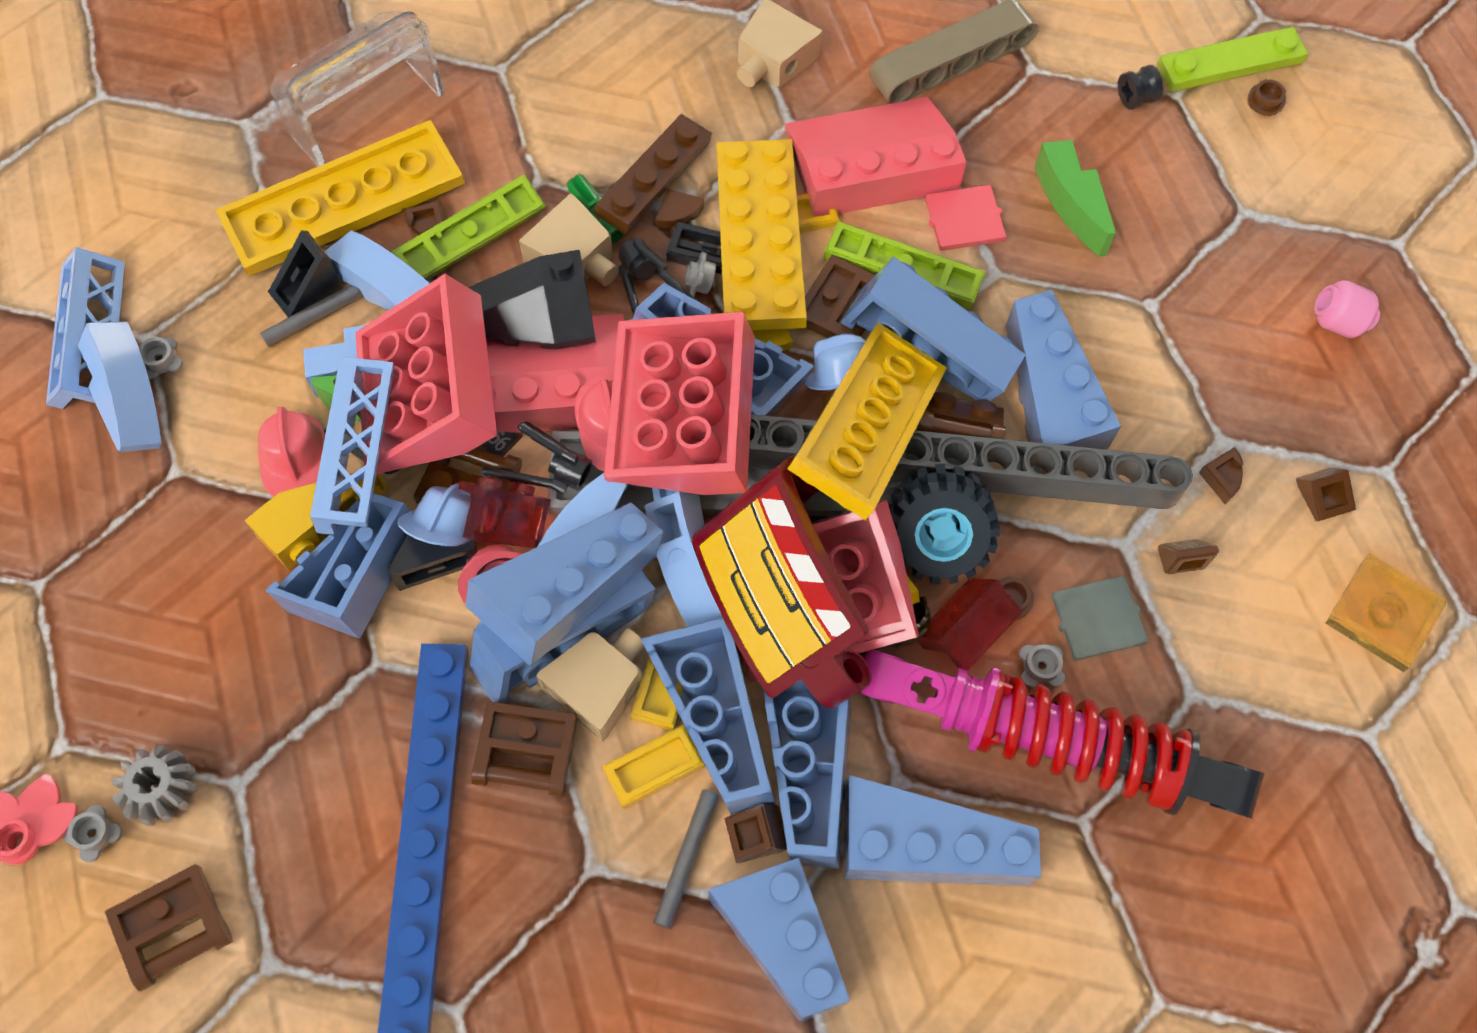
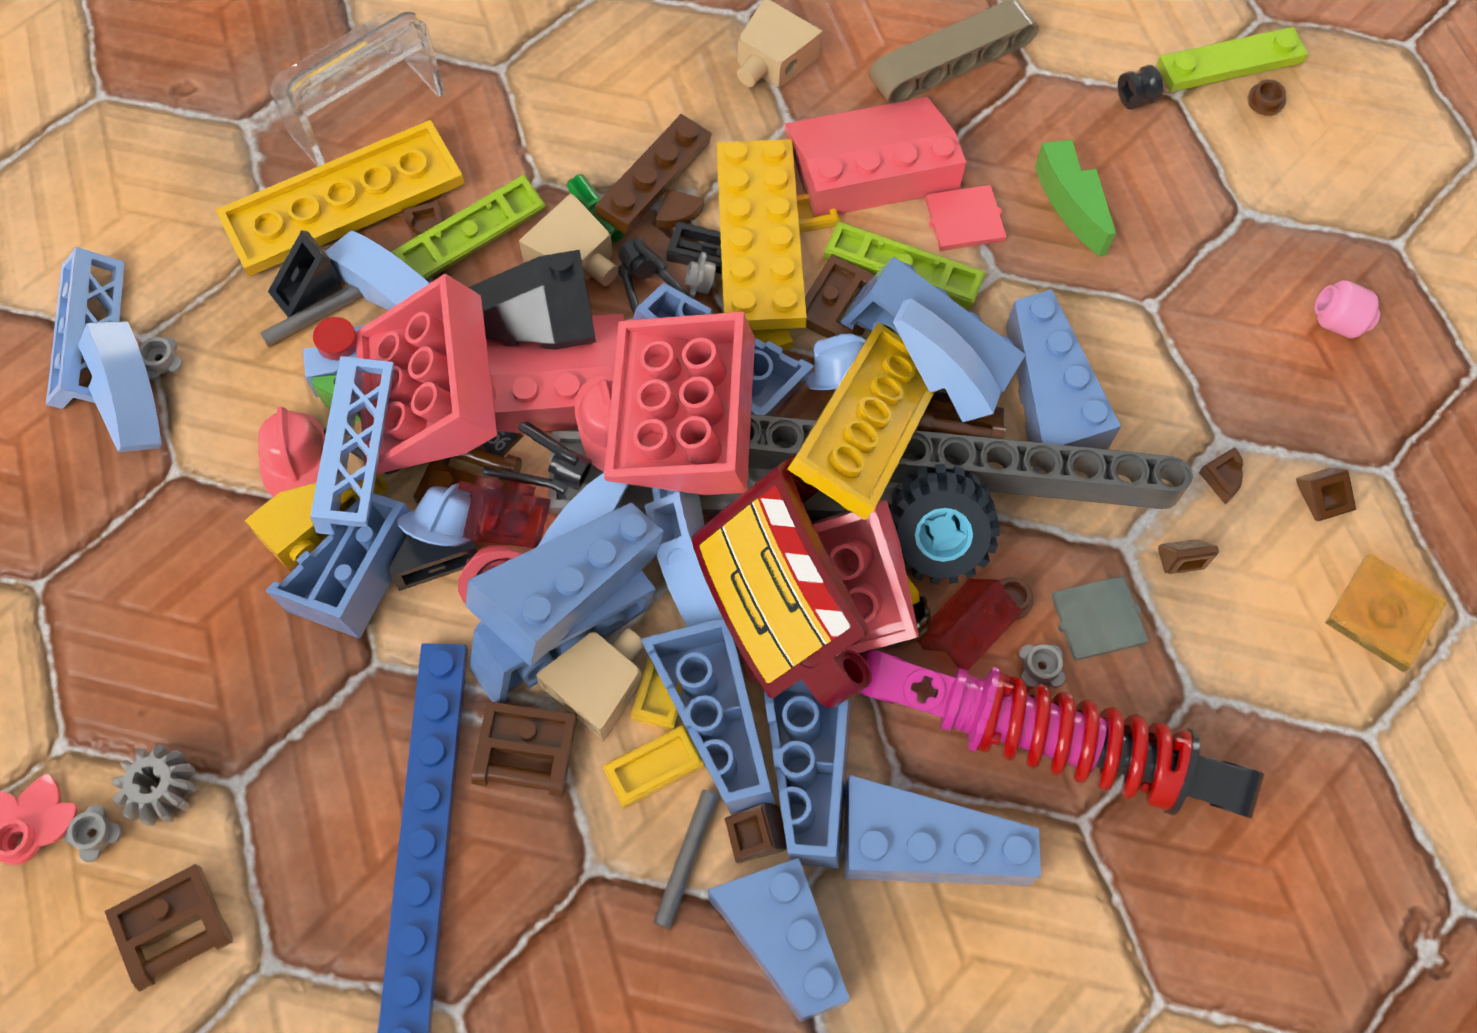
(335, 338): none -> red tile
(947, 361): none -> light blue slope

